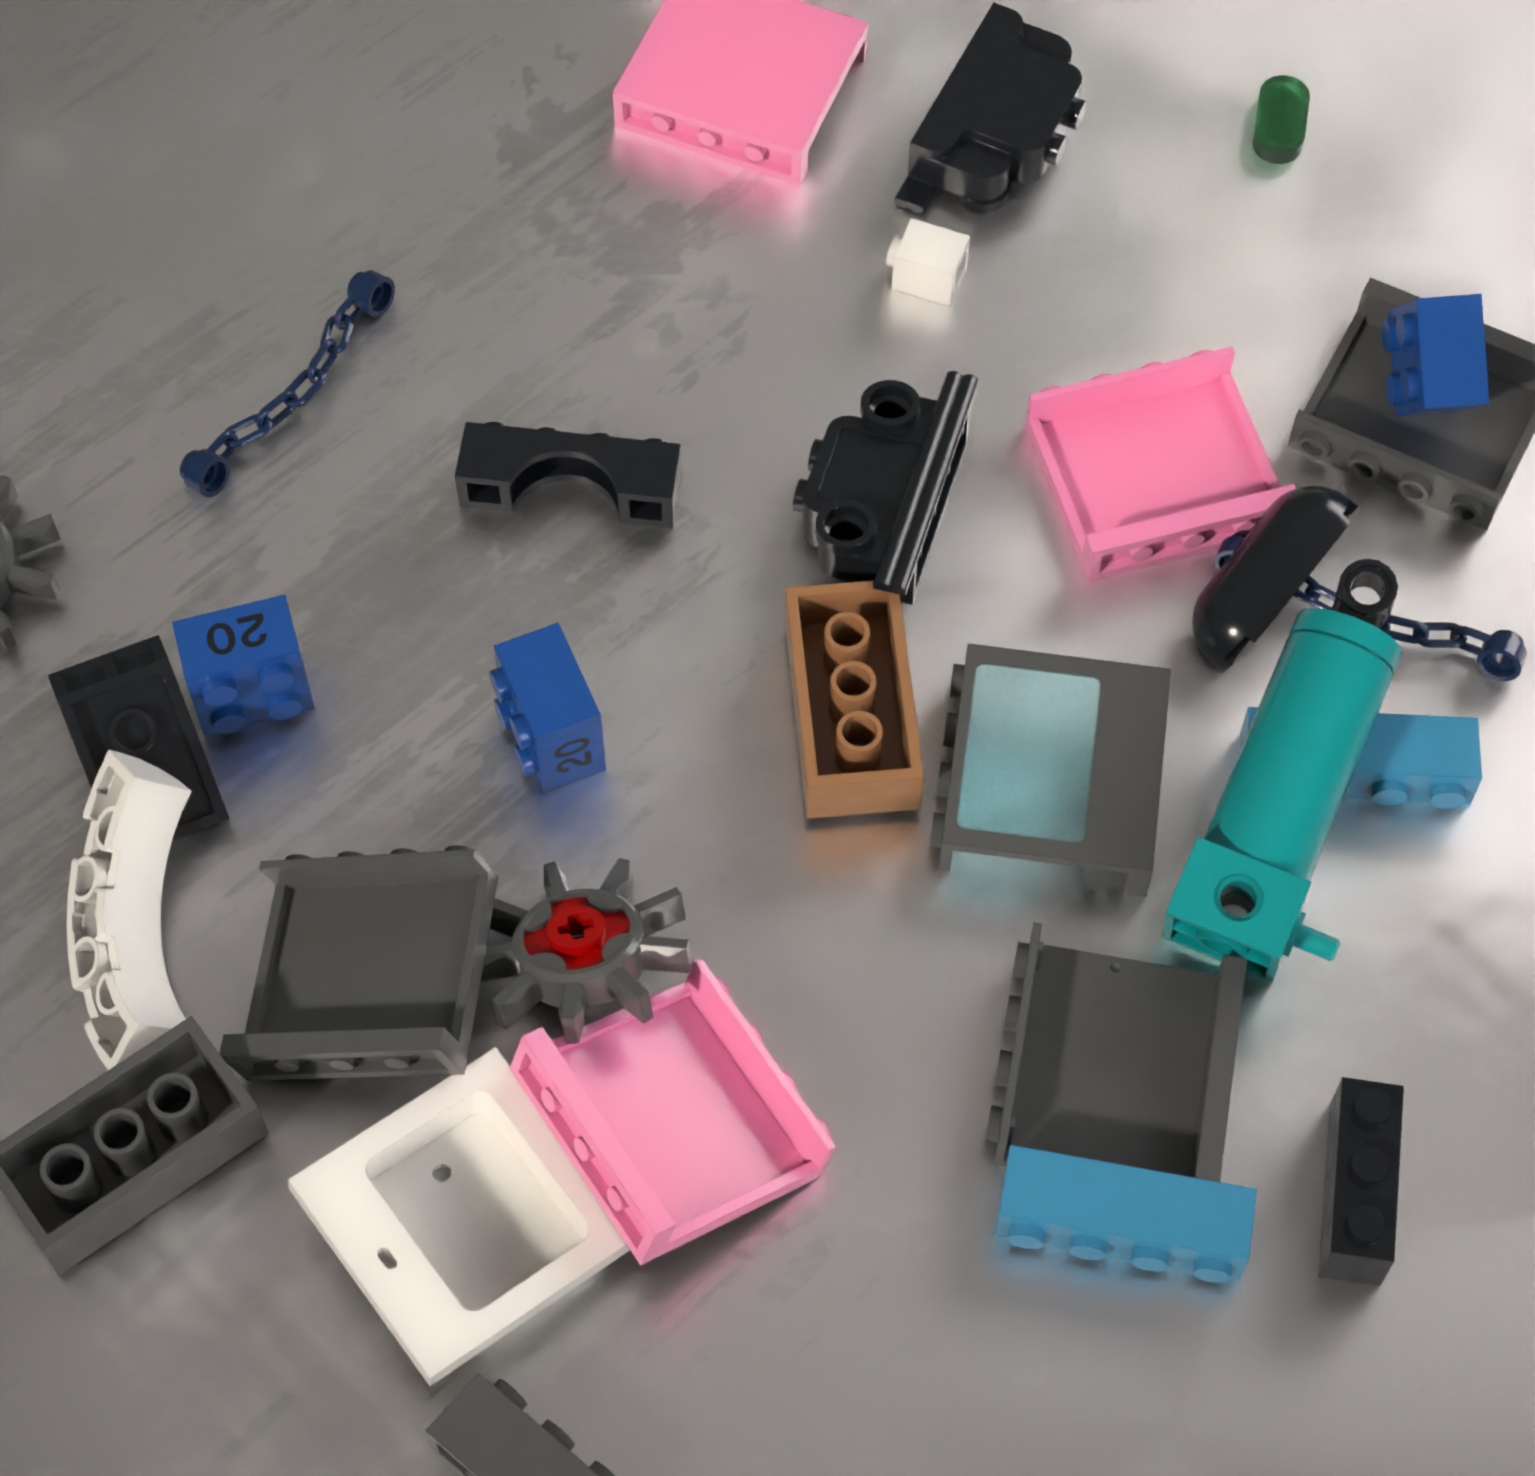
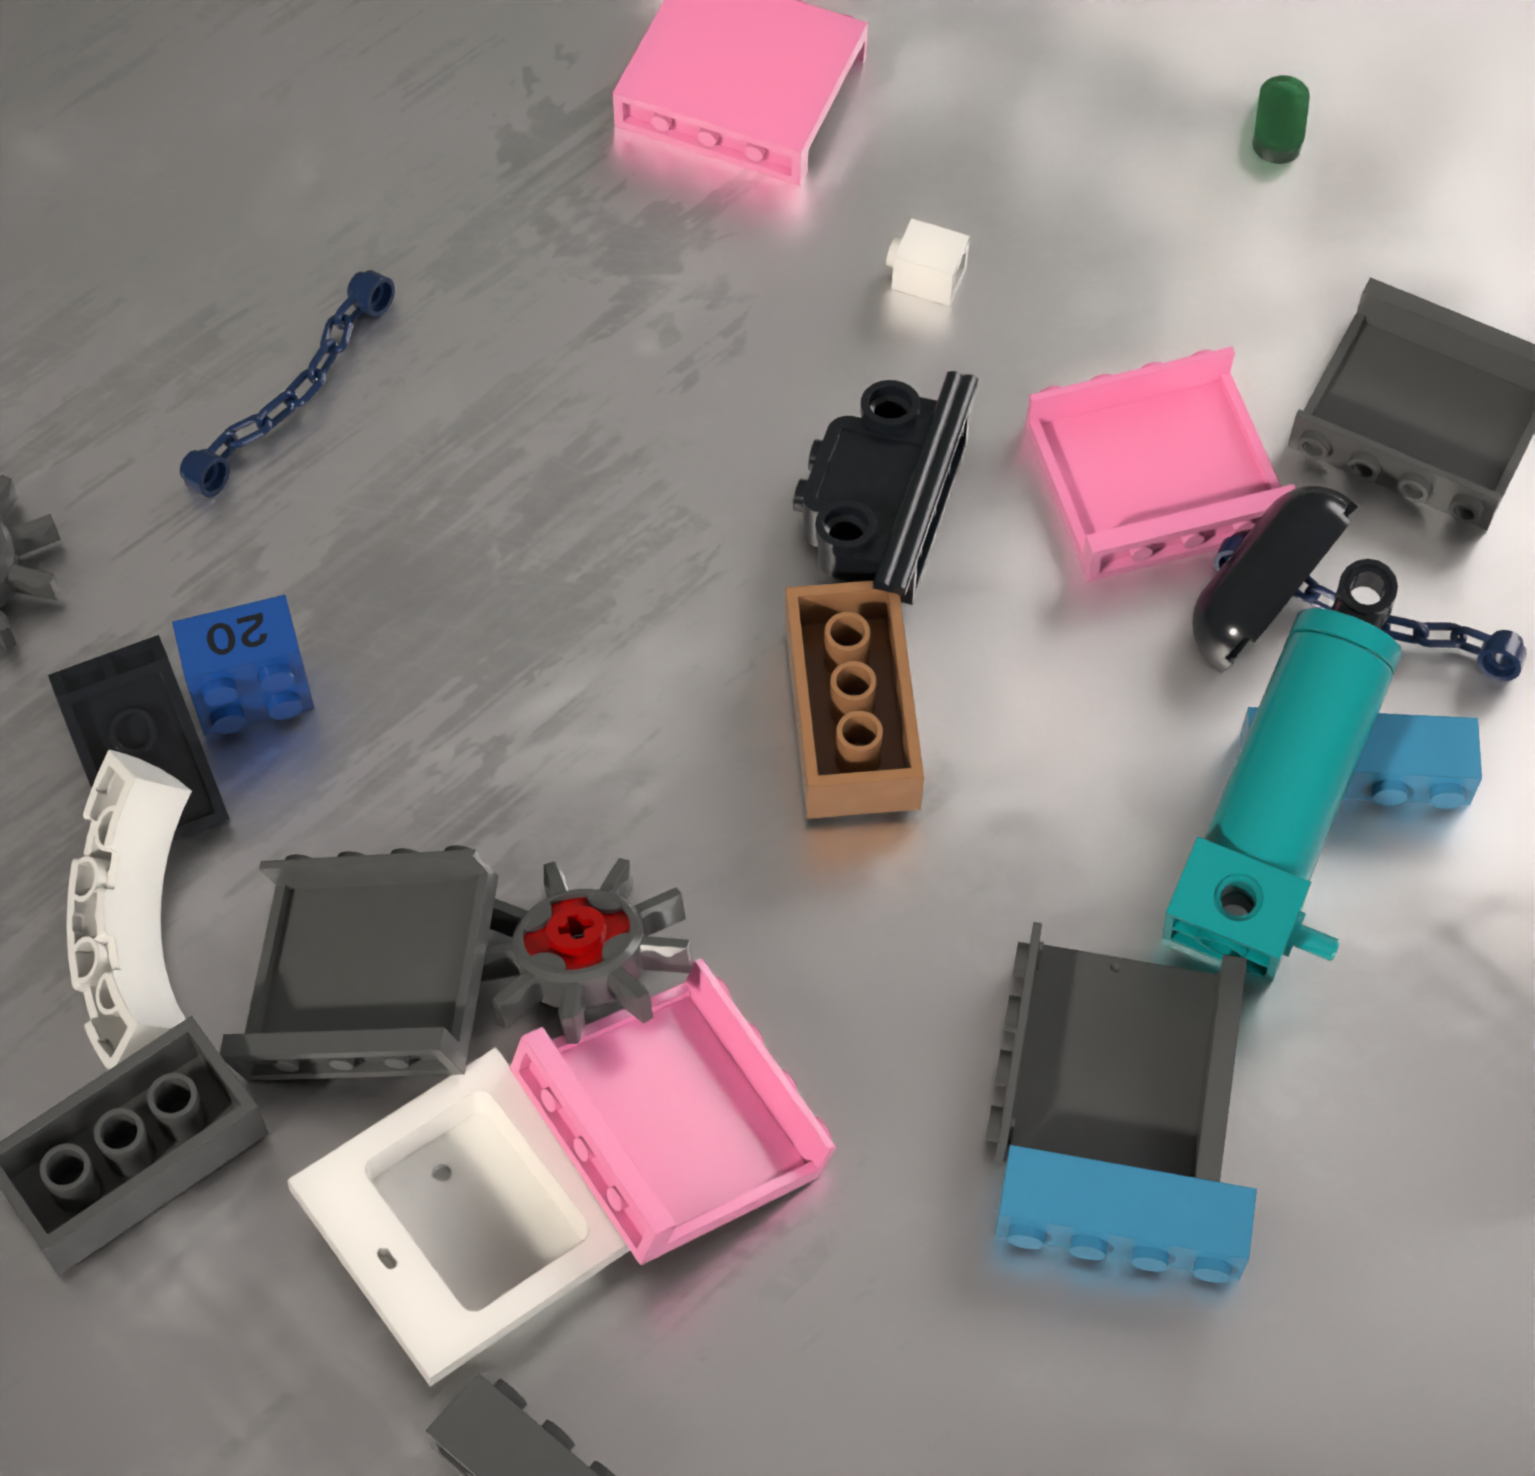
(507, 462): black arch -> none
(548, 708): blue brick -> none
(996, 116): black brick -> none
(1054, 761): panel -> none
(1361, 1181): black brick -> none
(1436, 356): blue brick -> none

